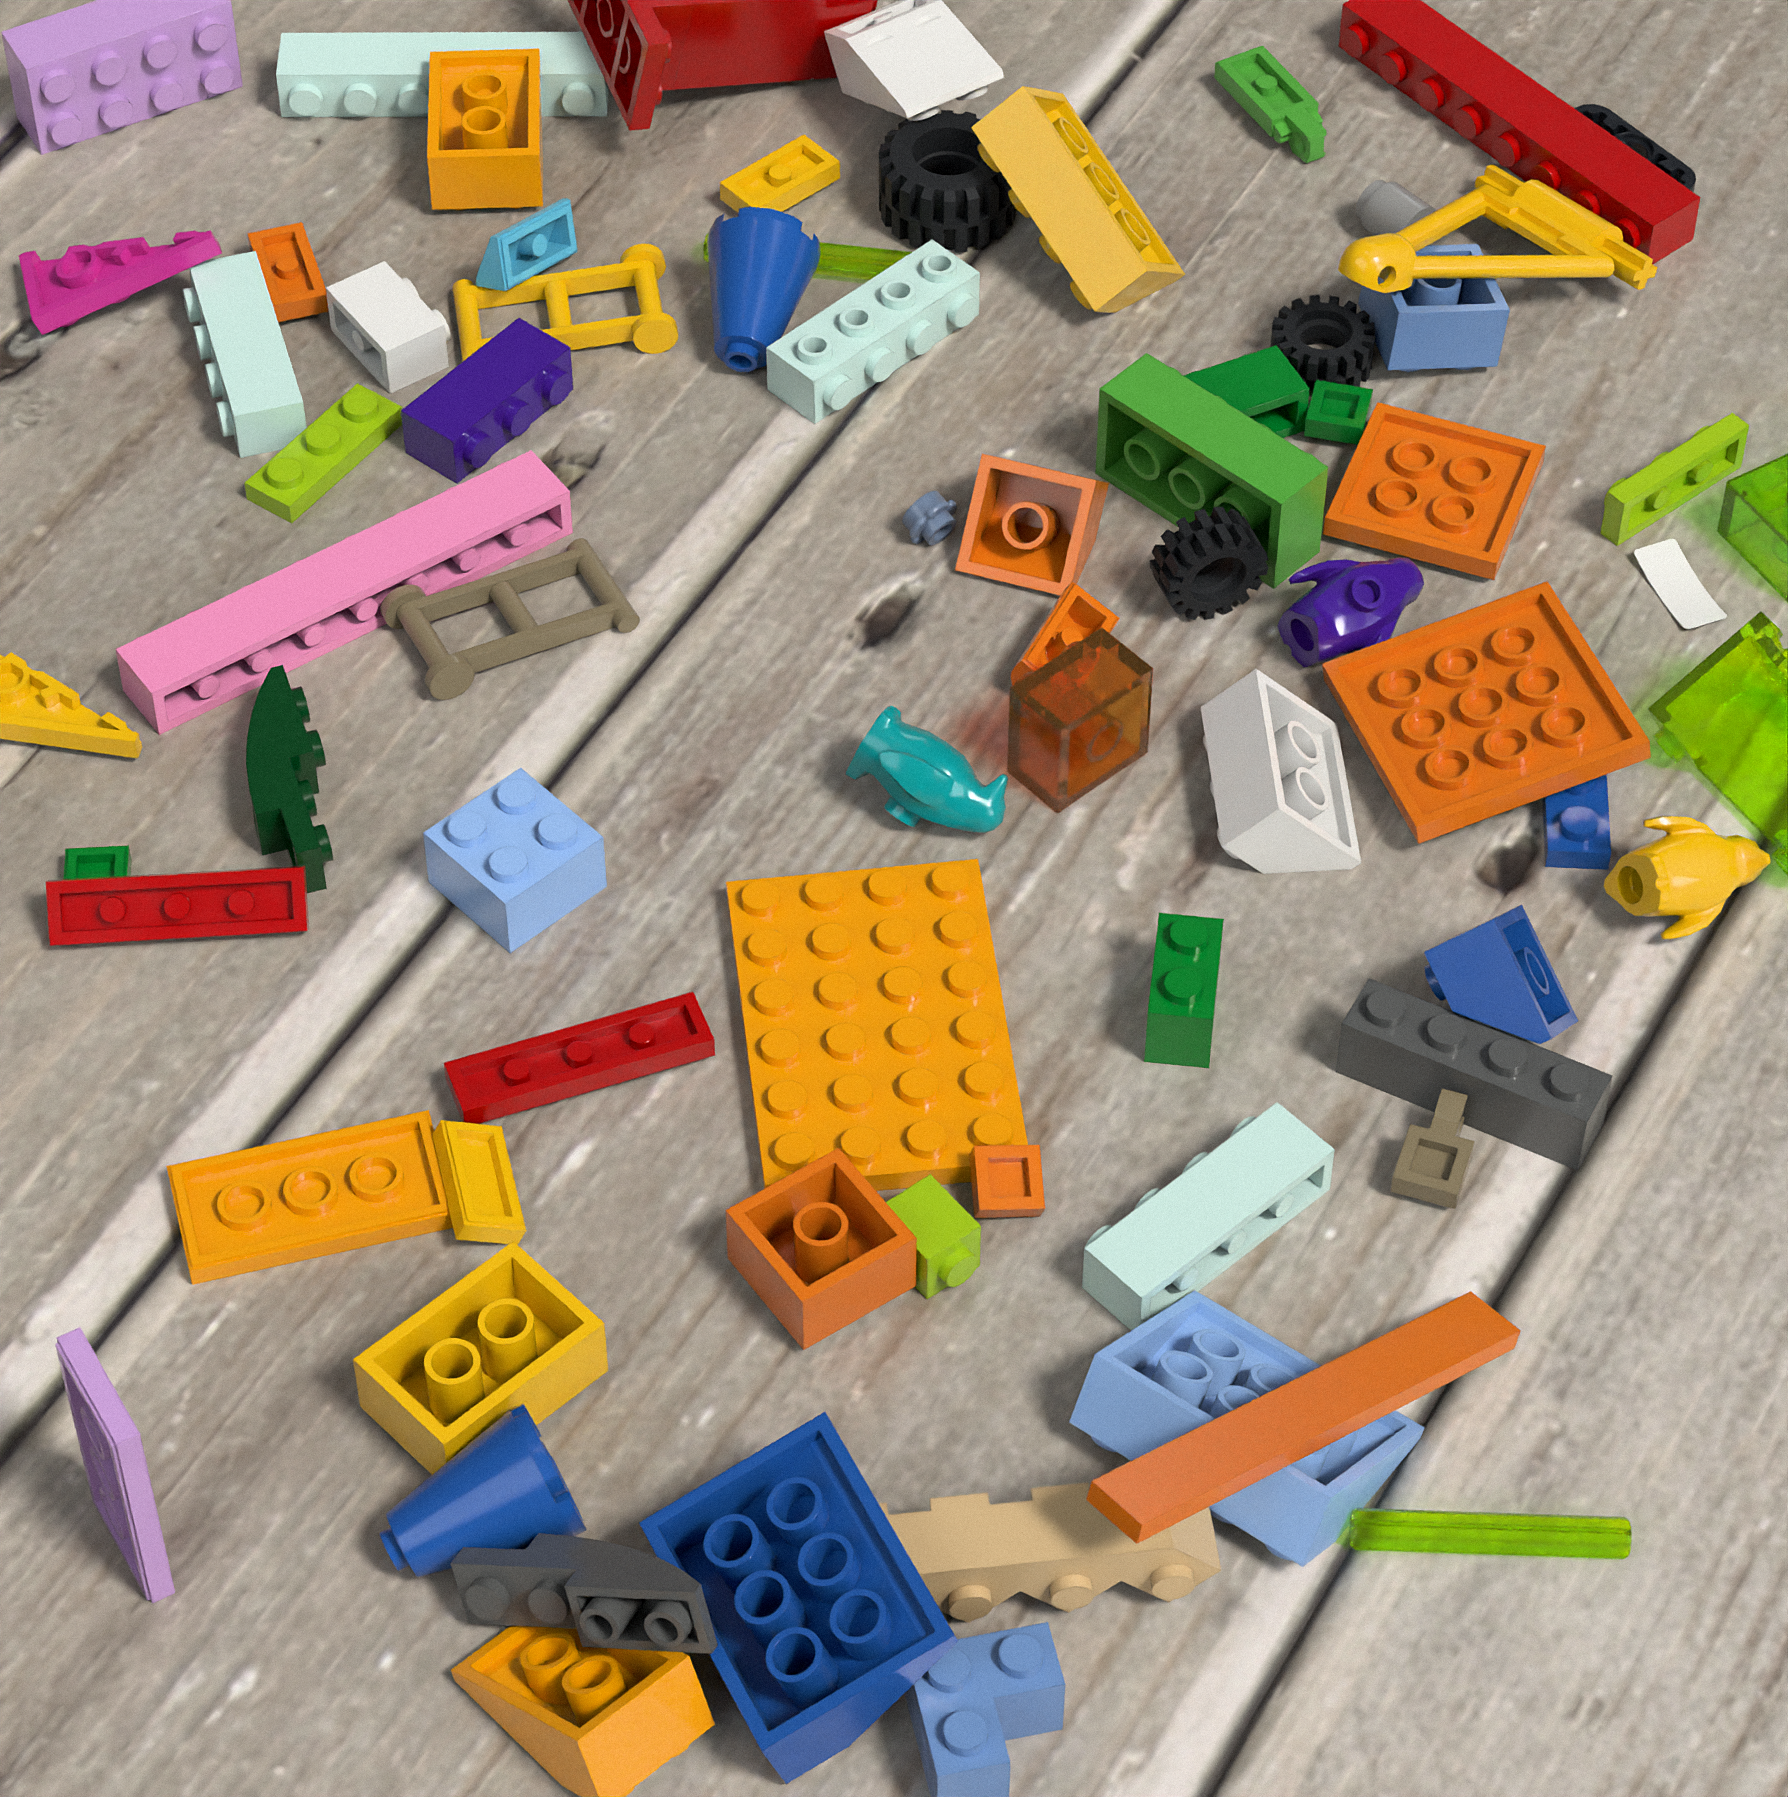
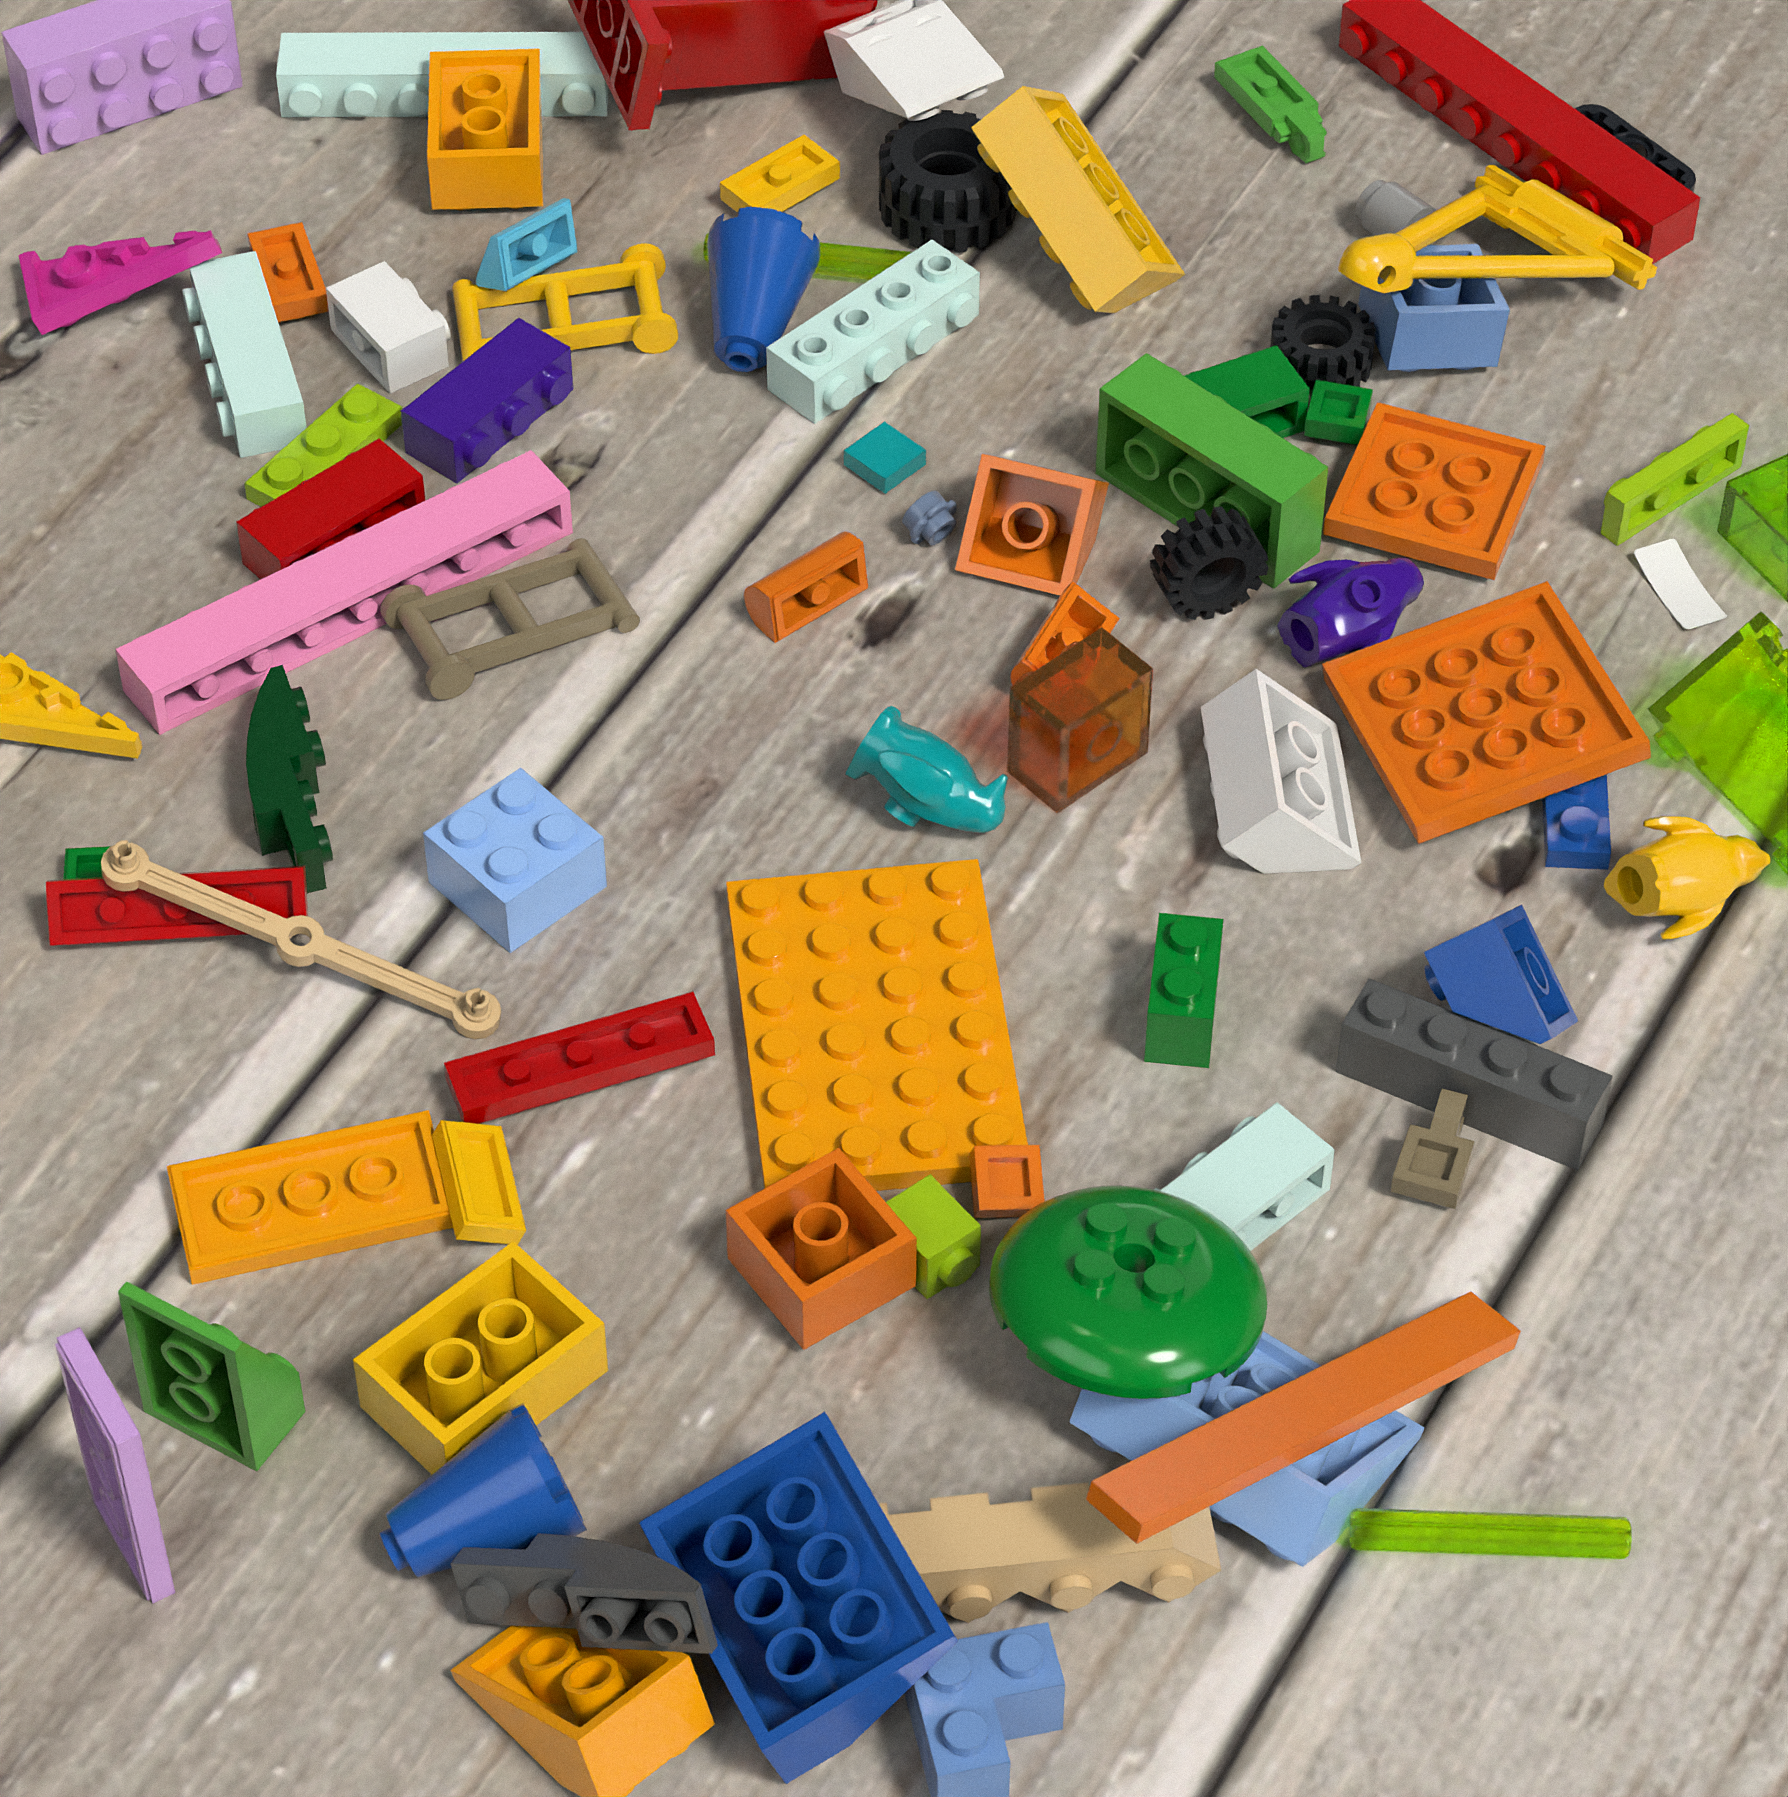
(209, 1380): none -> bright green slope
(329, 508): none -> red brick
(473, 1013): none -> tan piece
(808, 586): none -> orange brick
(884, 457): none -> teal tile
(1128, 1291): none -> green brick

